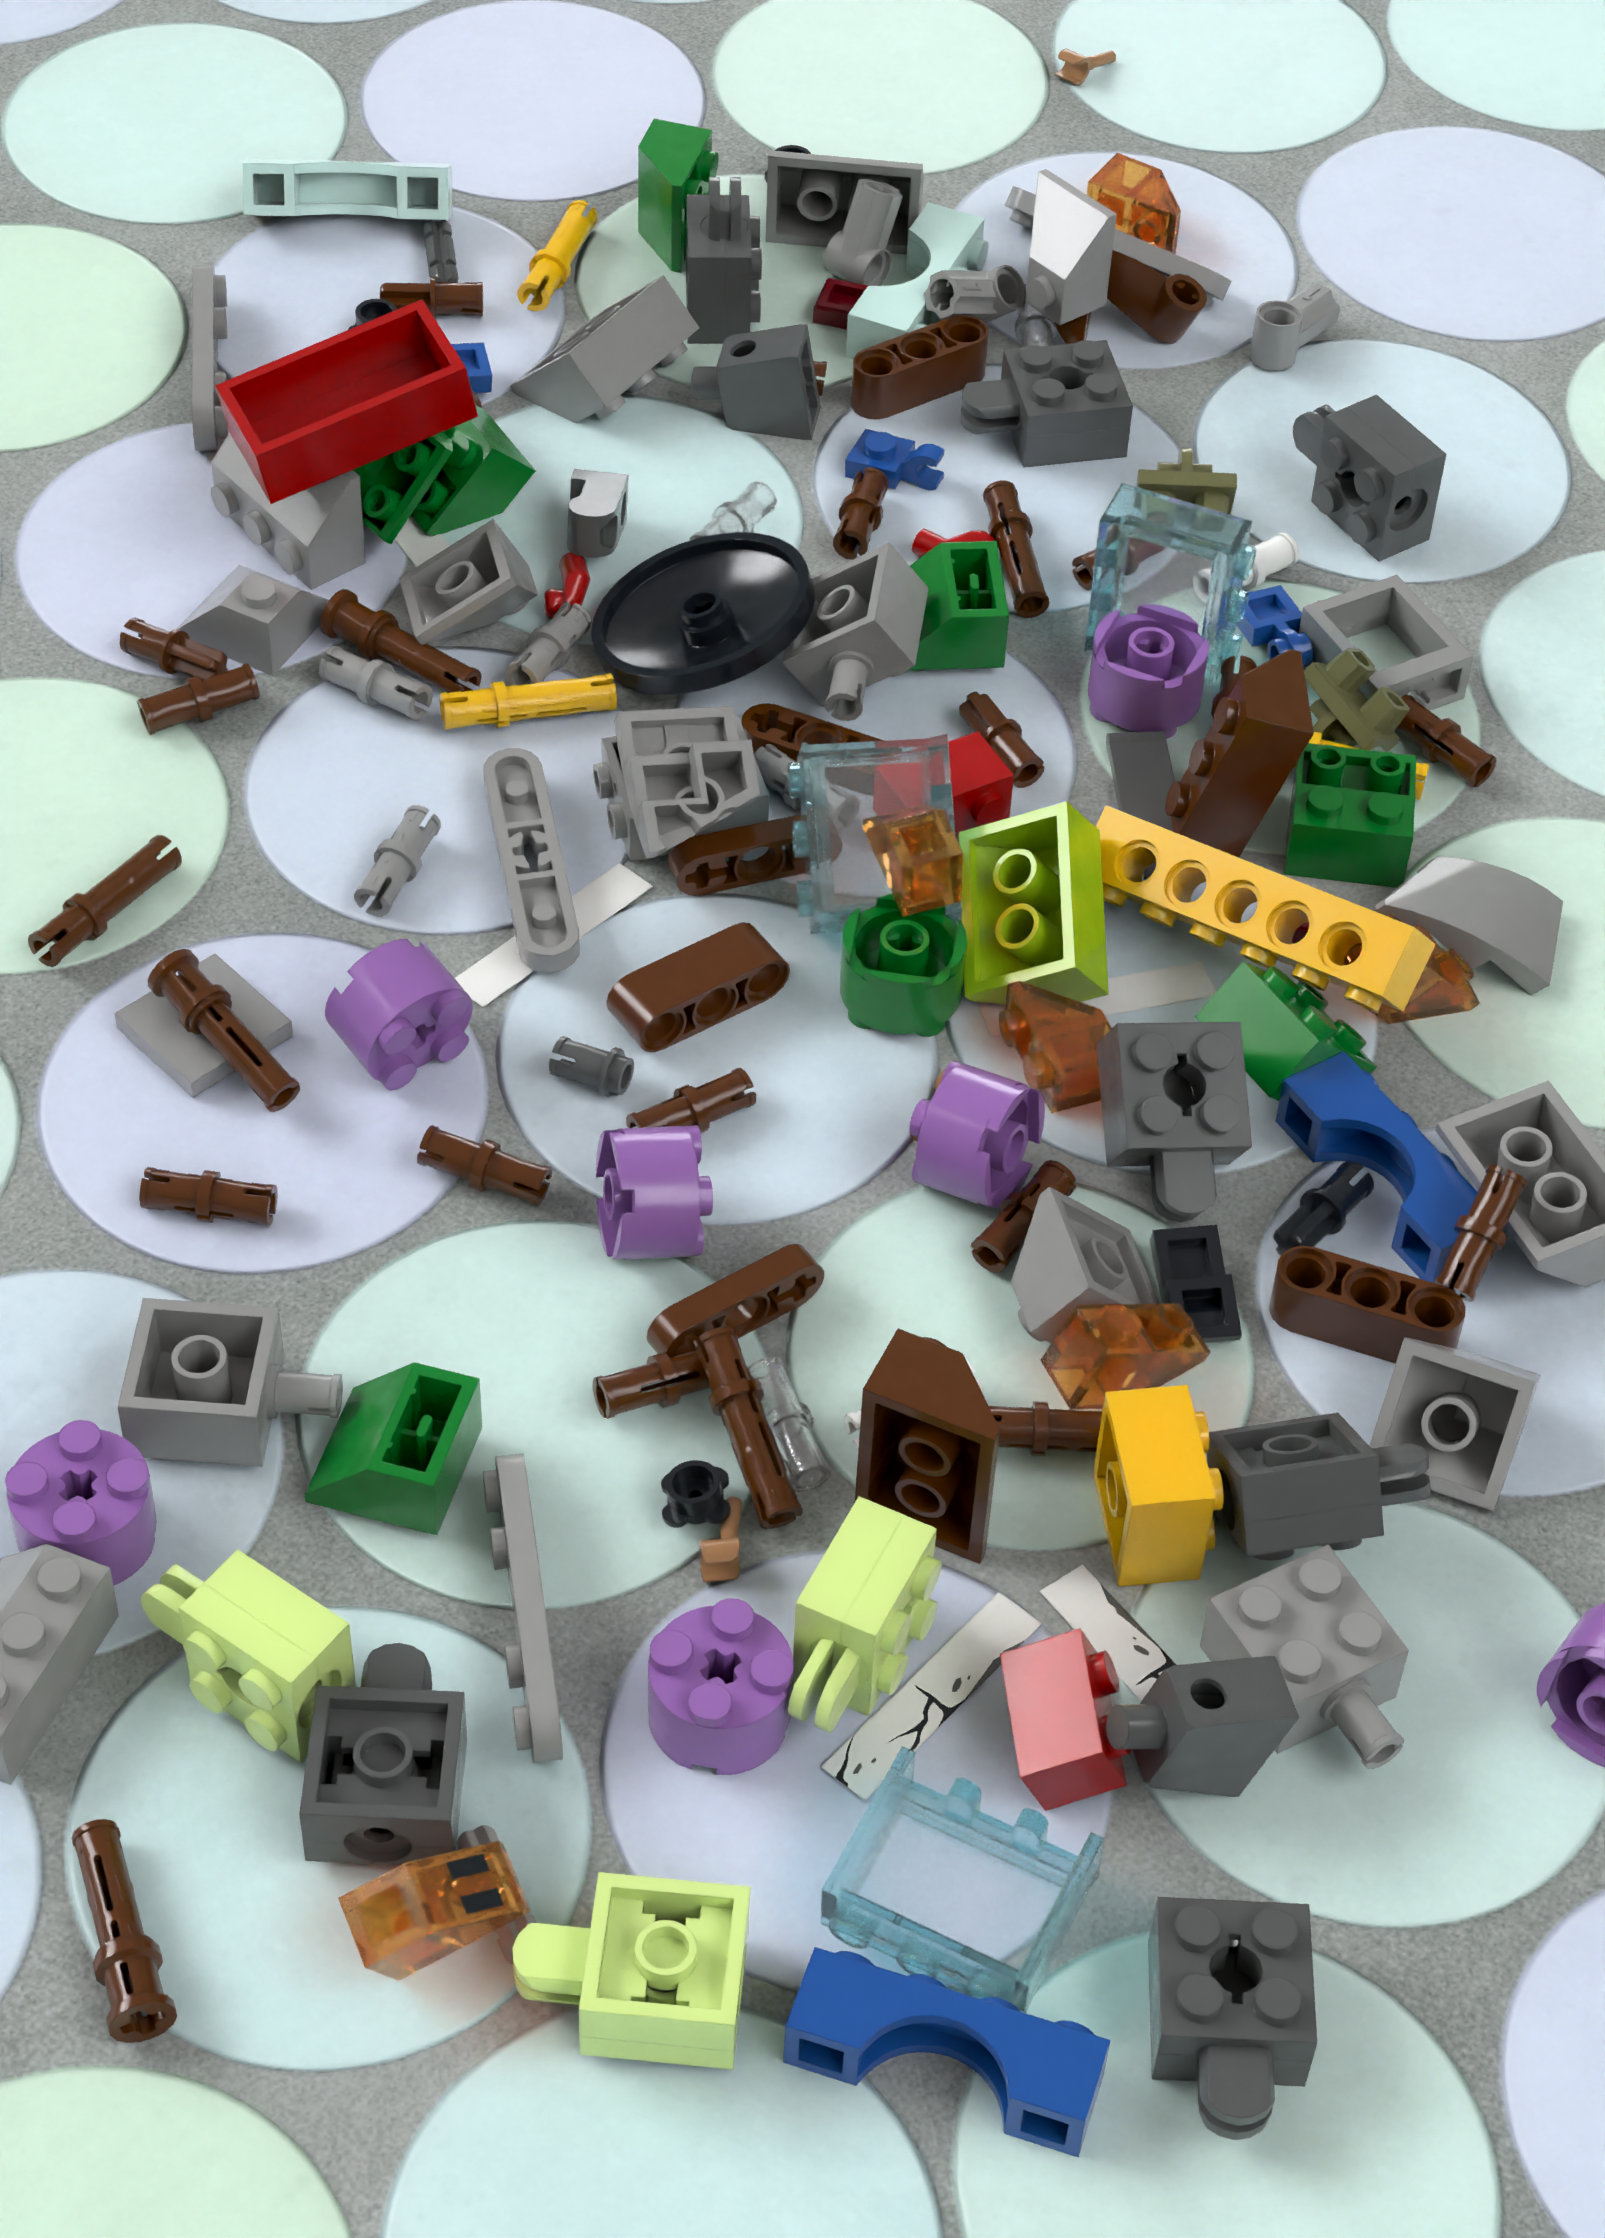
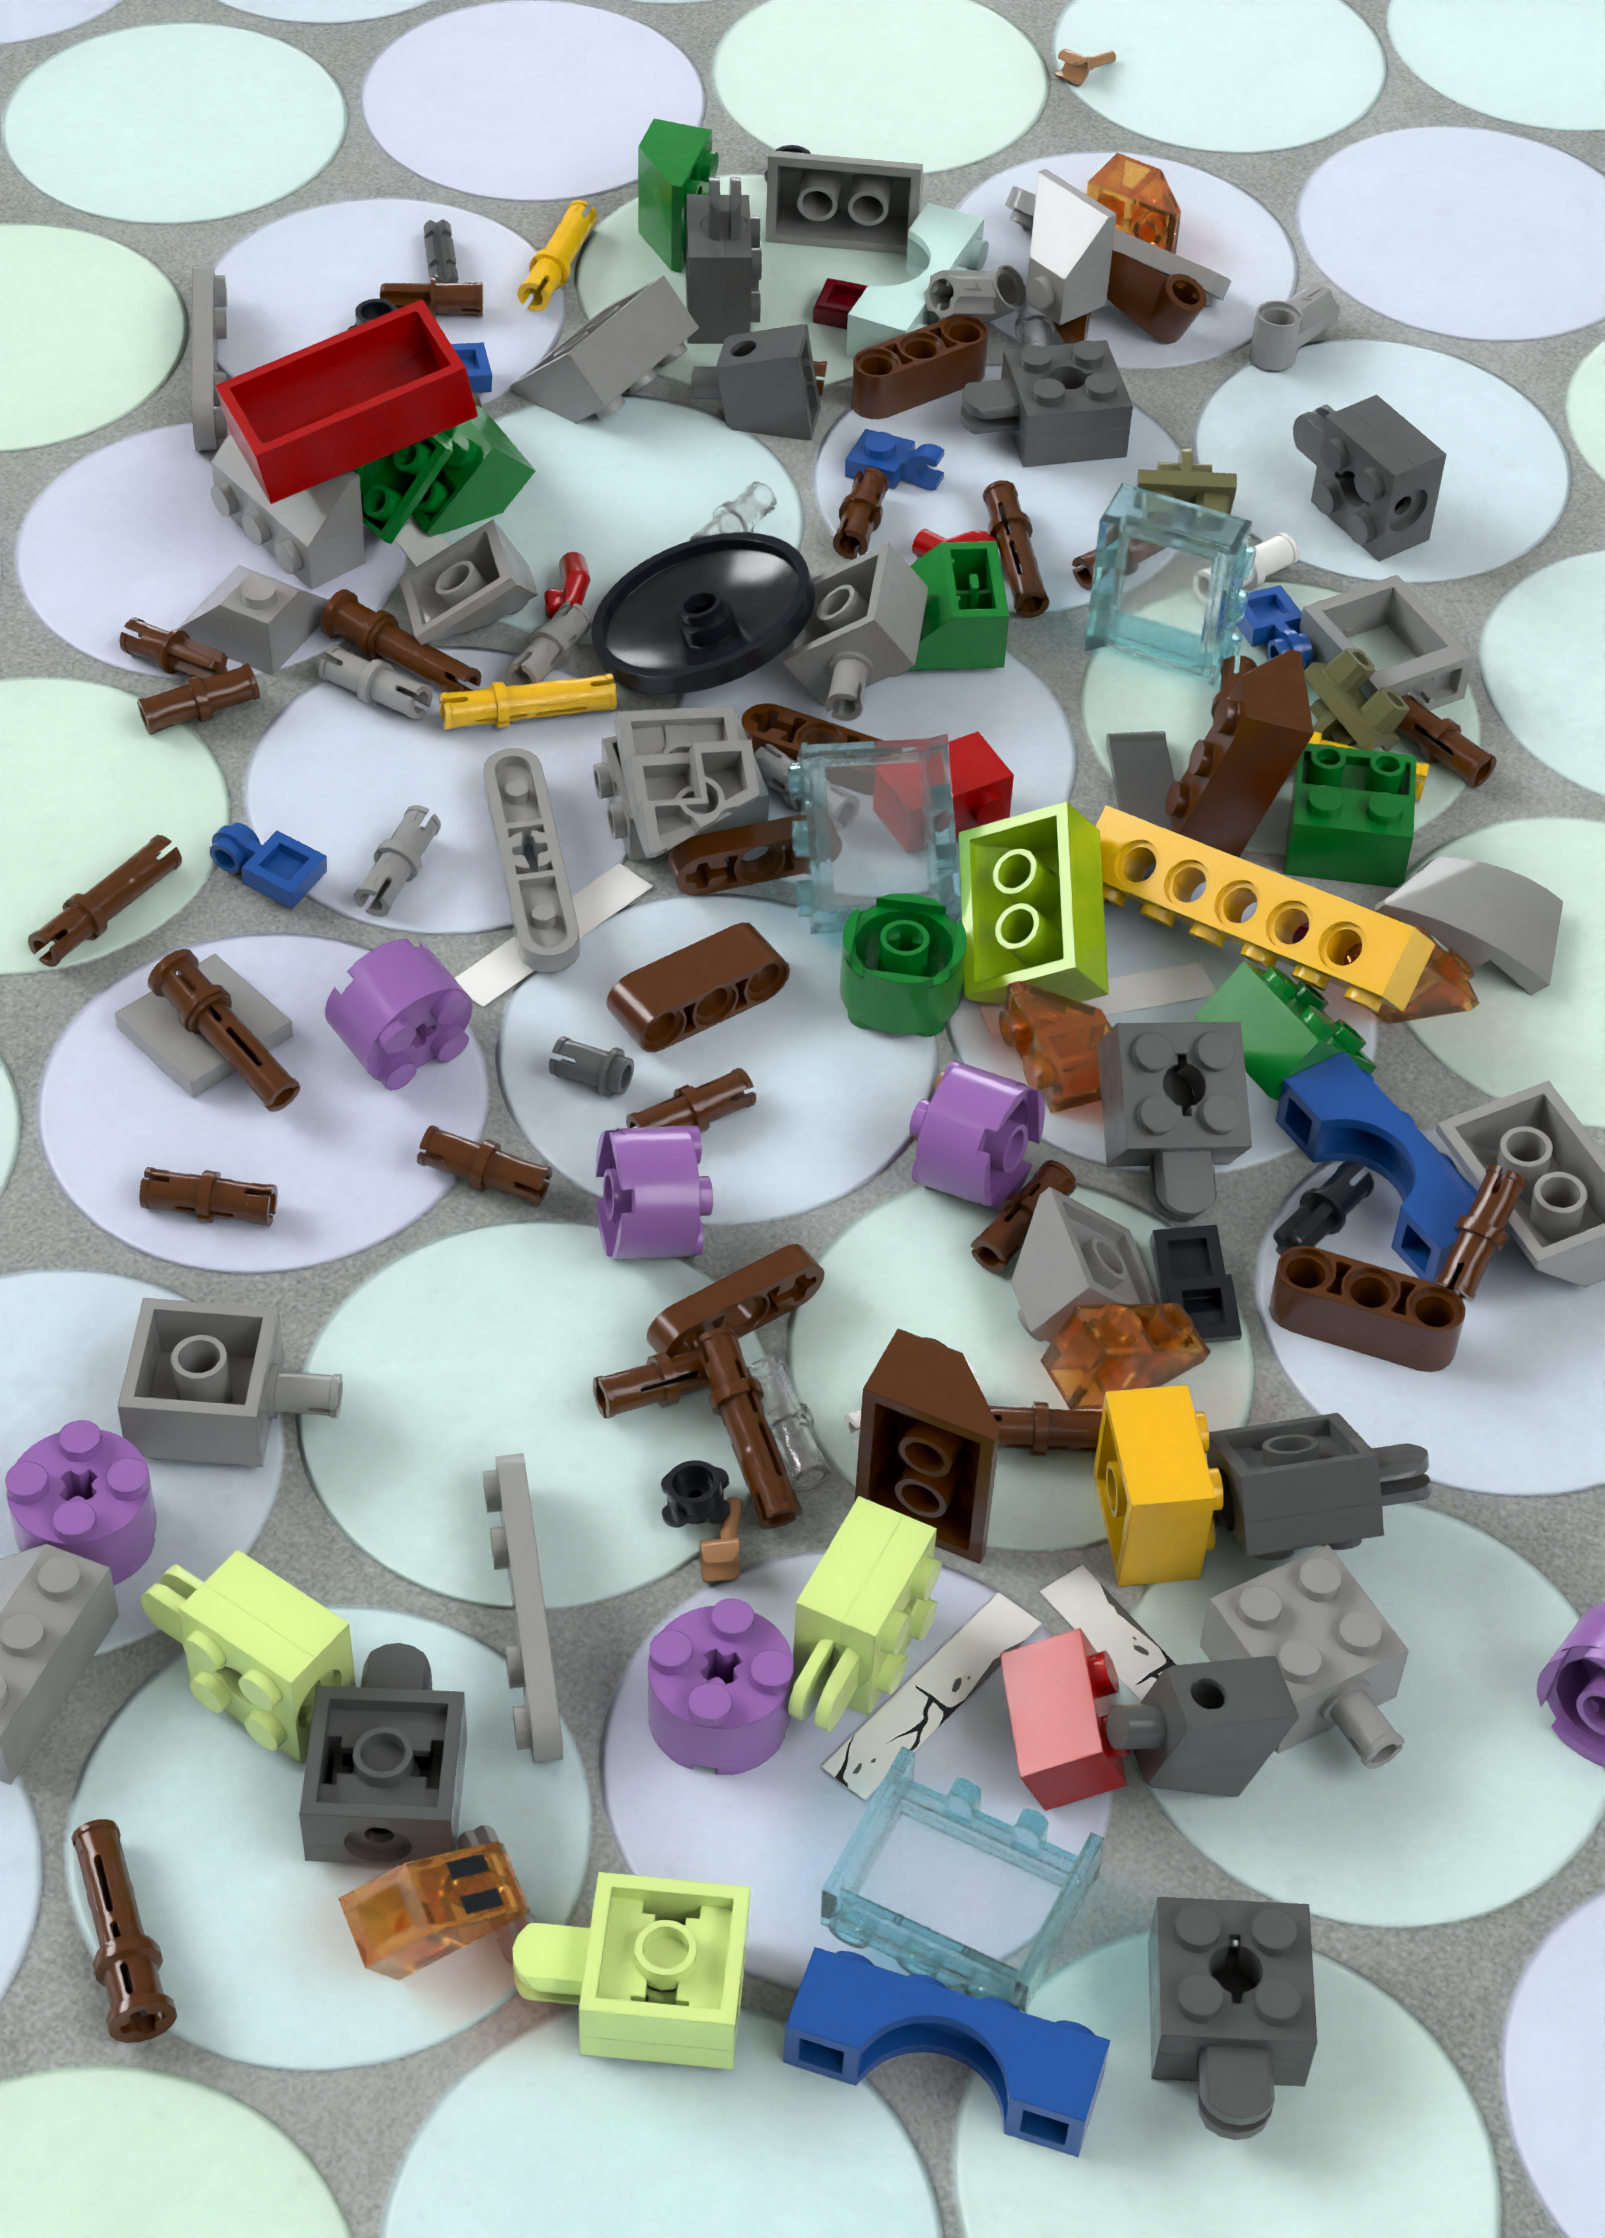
(277, 869): none -> blue plate
(347, 188): light aqua arch -> none
(401, 1447): green slope -> none
(596, 512): dark grey leg -> none
(859, 249): light grey piece -> none
(917, 857): clear orange slope -> none
(1004, 737): reddish brown axle -> none
(1147, 669): medium lavender brick -> none
(1460, 1411): light grey slope -> none

